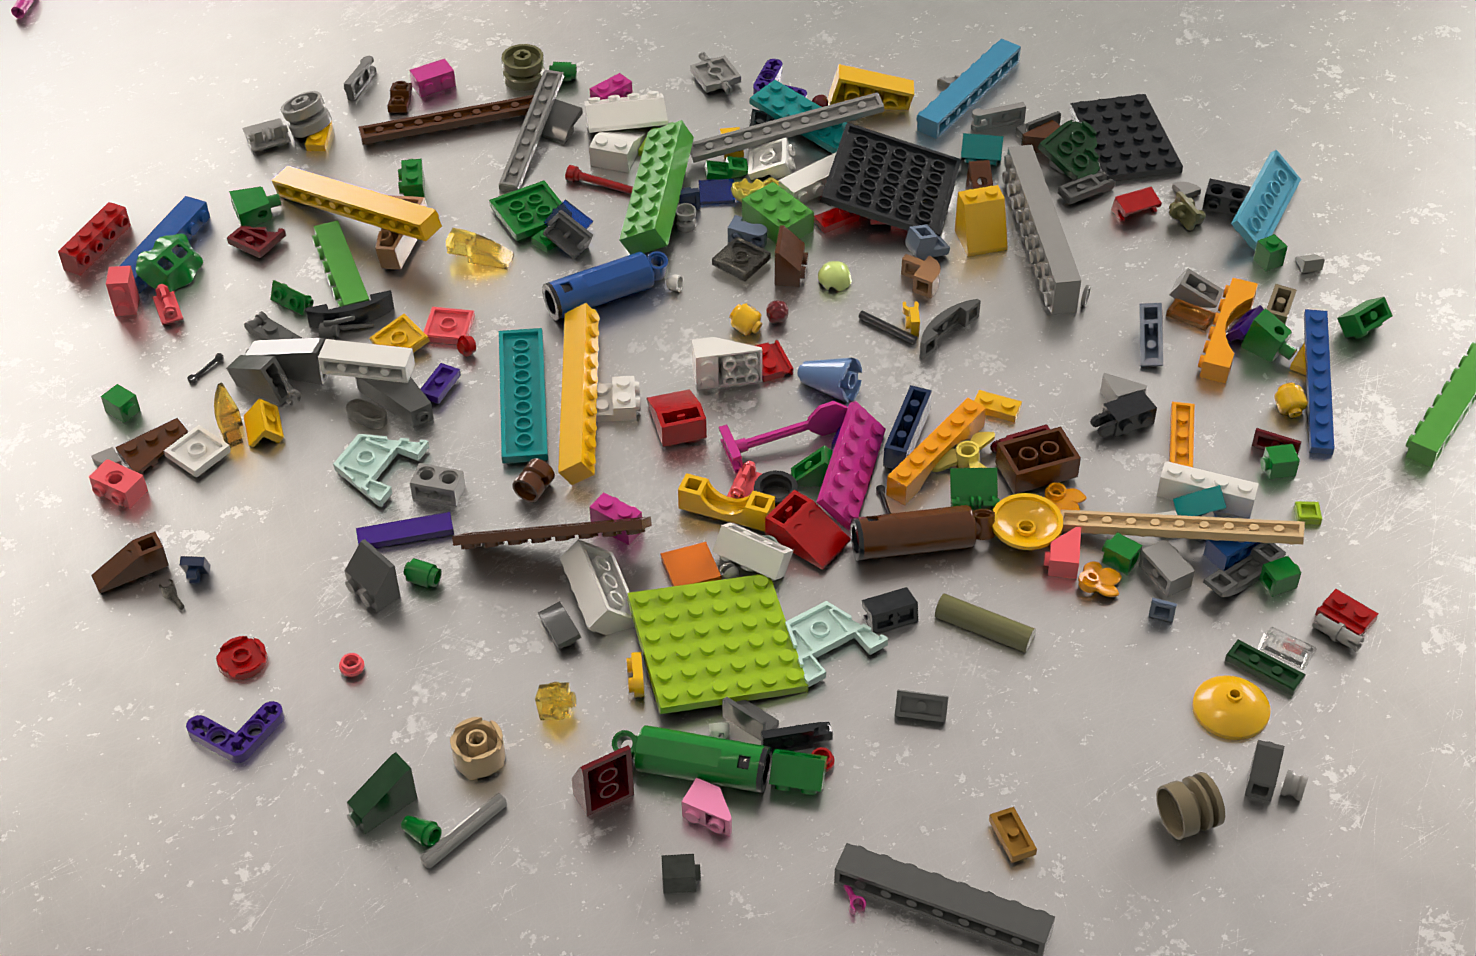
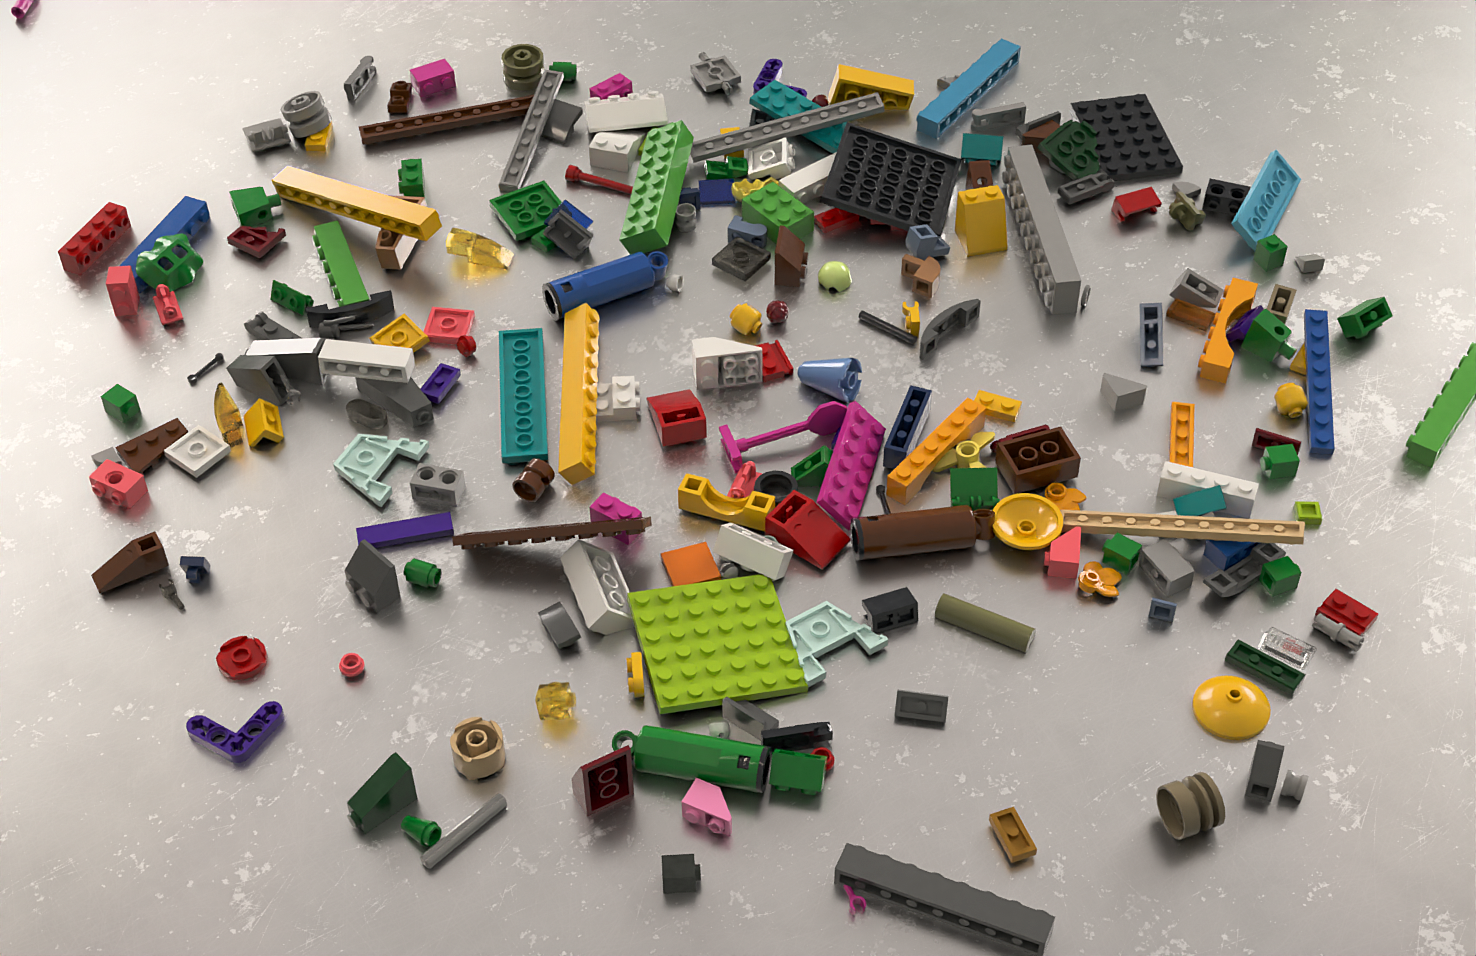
(1125, 415): black hinge -> none

